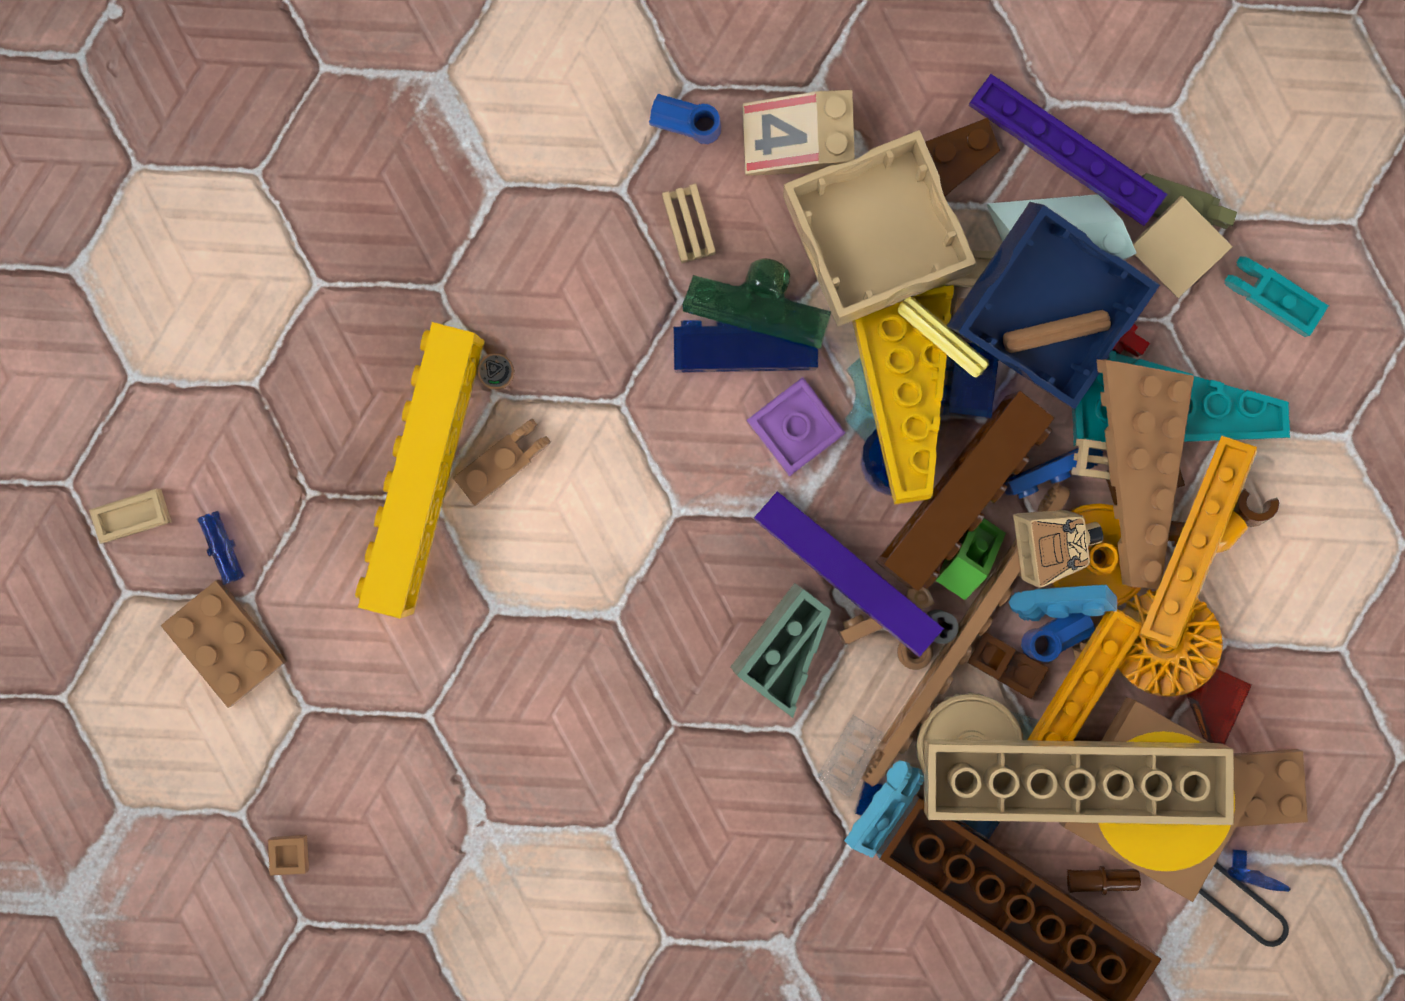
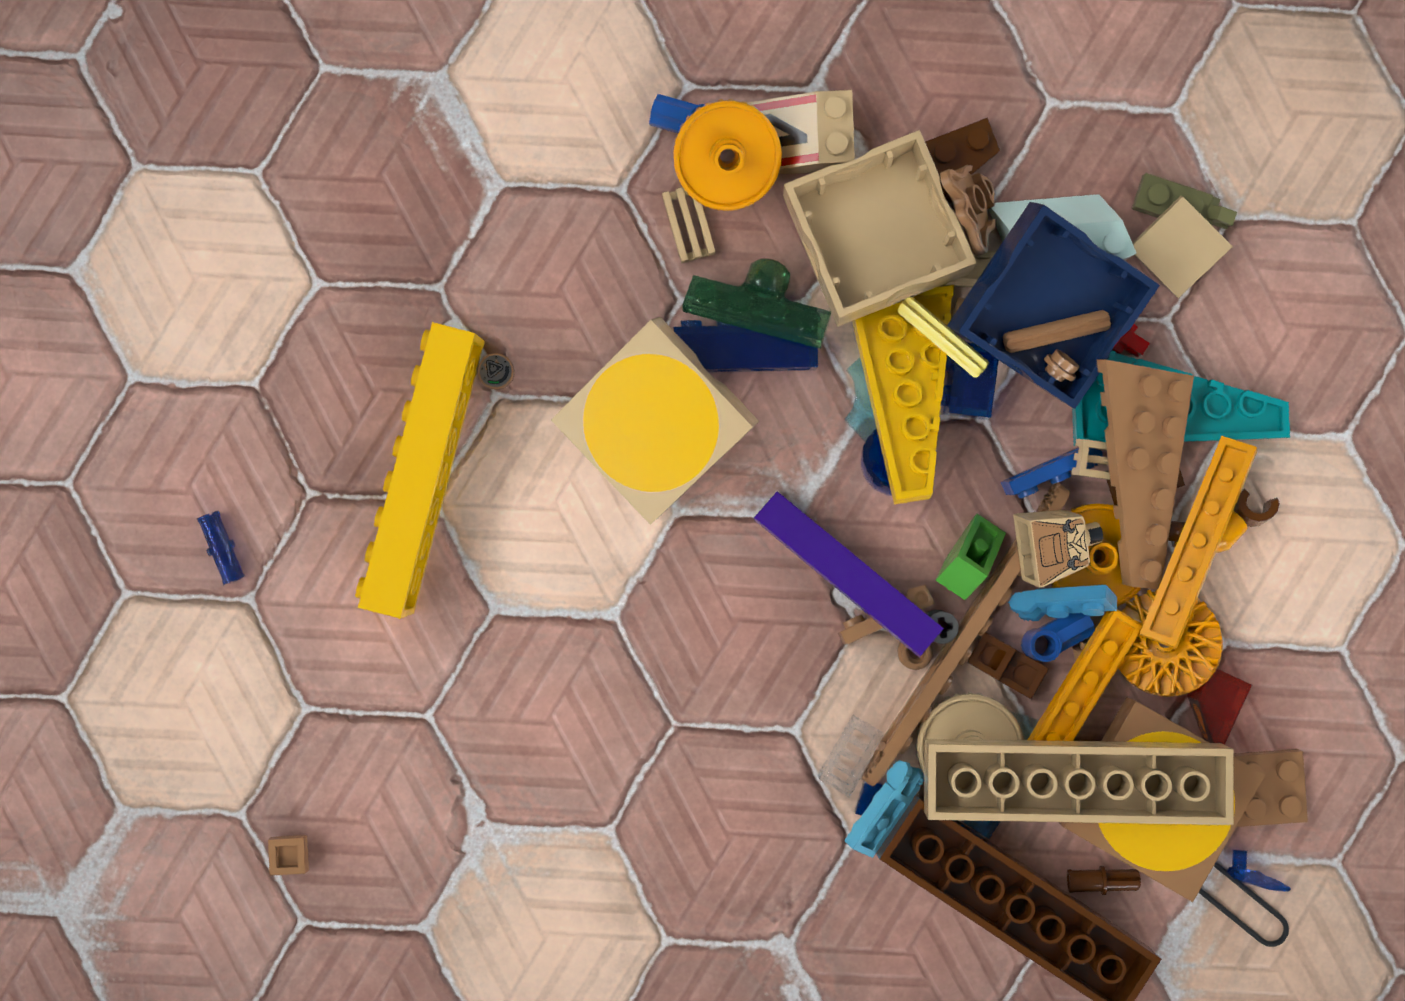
(130, 516): tan tile -> none
(223, 643): medium nougat plate -> none
(499, 464): medium nougat hinge -> none
(654, 420): none -> yellow tile
(733, 182): none -> light orange wheel
(783, 648): sand green wedge -> none
(796, 426): medium lavender tile -> none
(965, 490): reddish brown brick -> none
(971, 199): none -> medium nougat tile
(1061, 366): none -> medium nougat plate
(1067, 149): dark purple tile -> none
(1278, 297): teal hinge -> none

